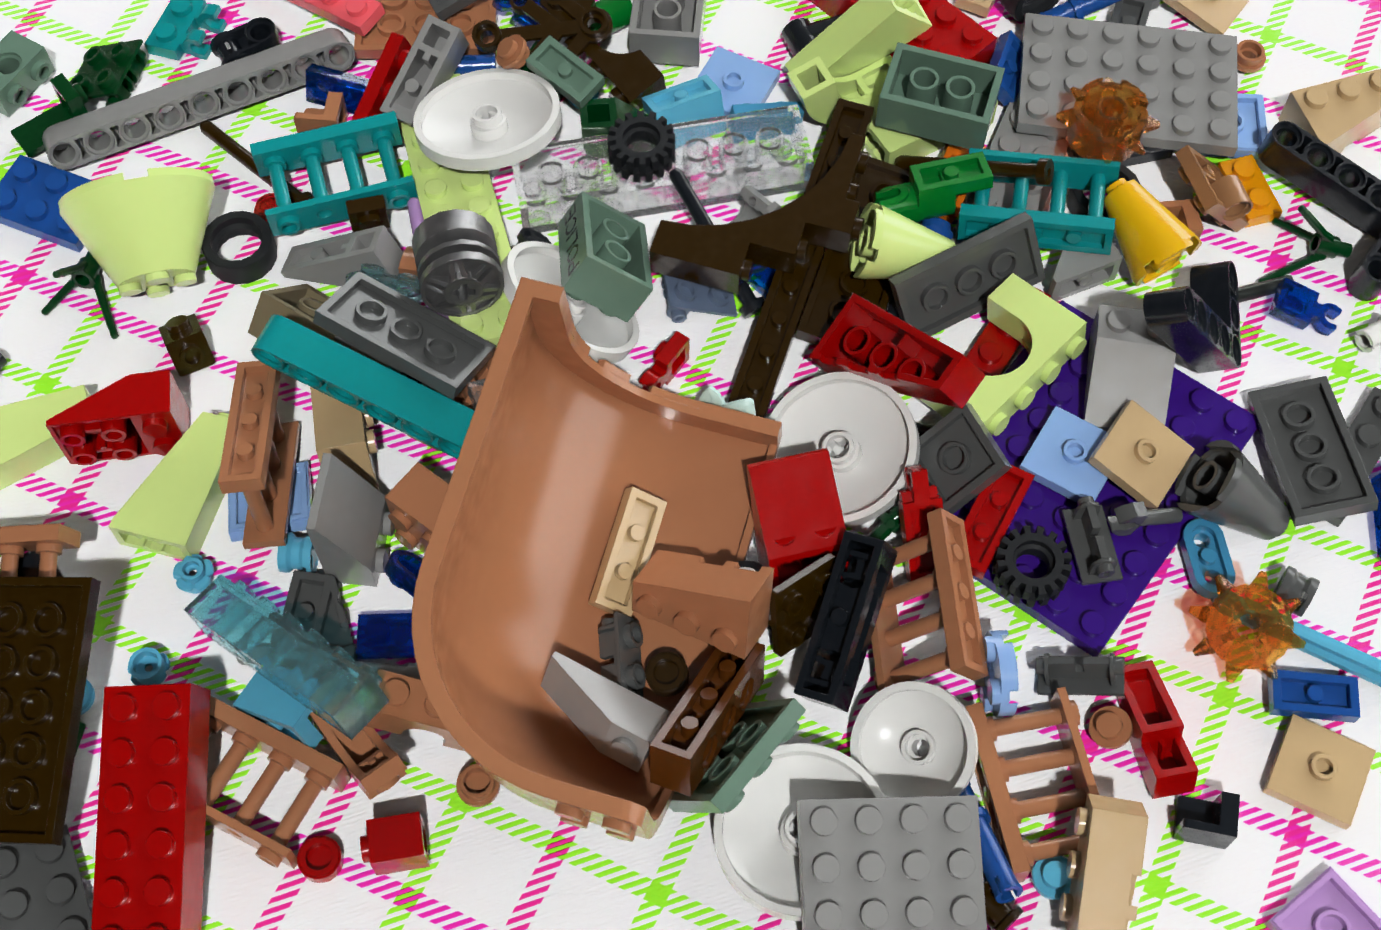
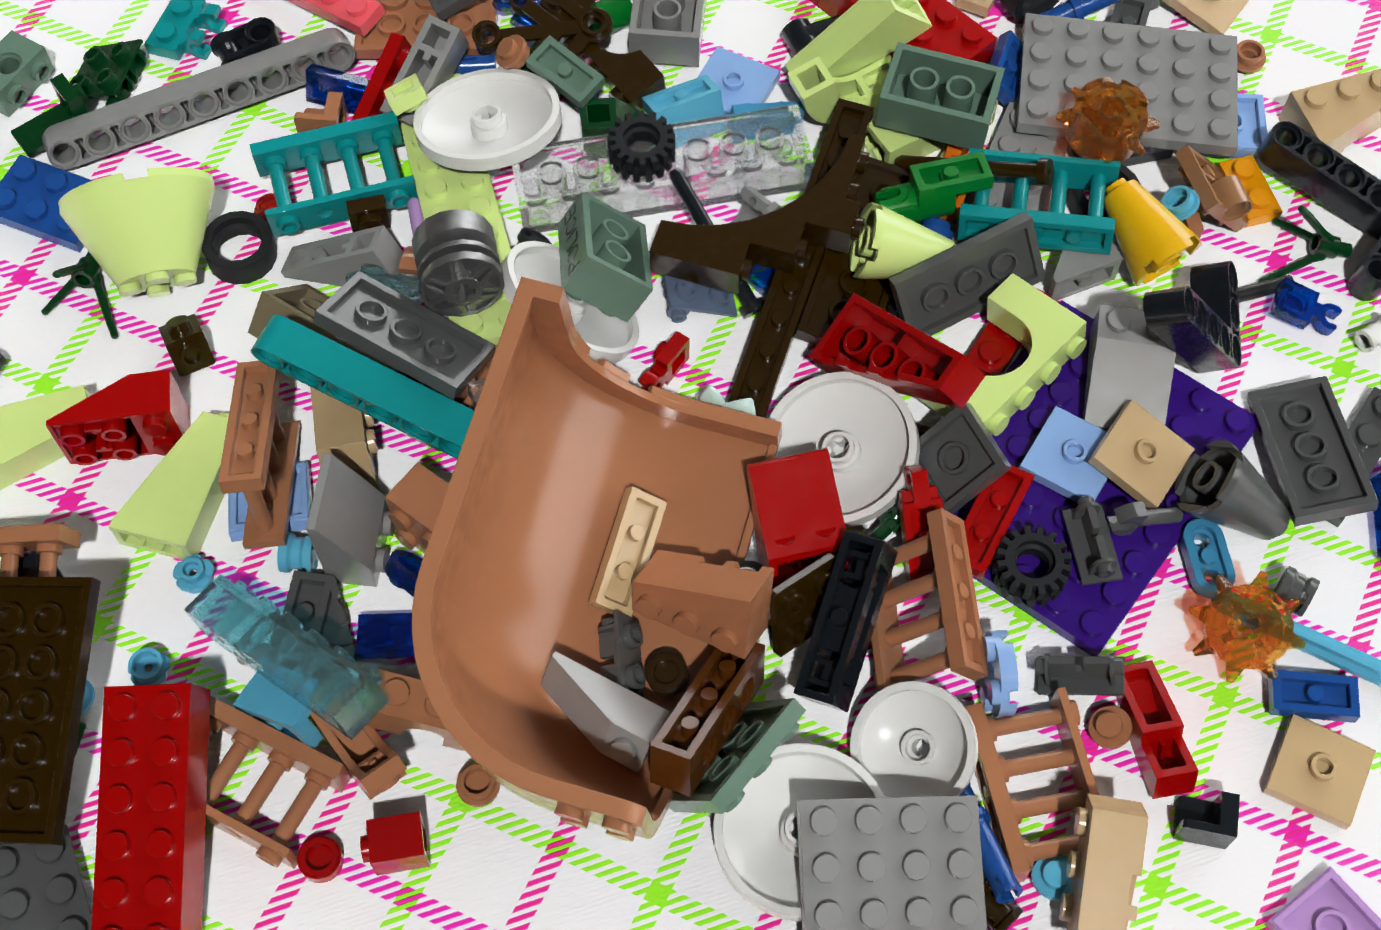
(245, 157): dark brown bar -> none
(406, 95): none -> yellowish green plate
(1181, 201): none -> medium azure plate

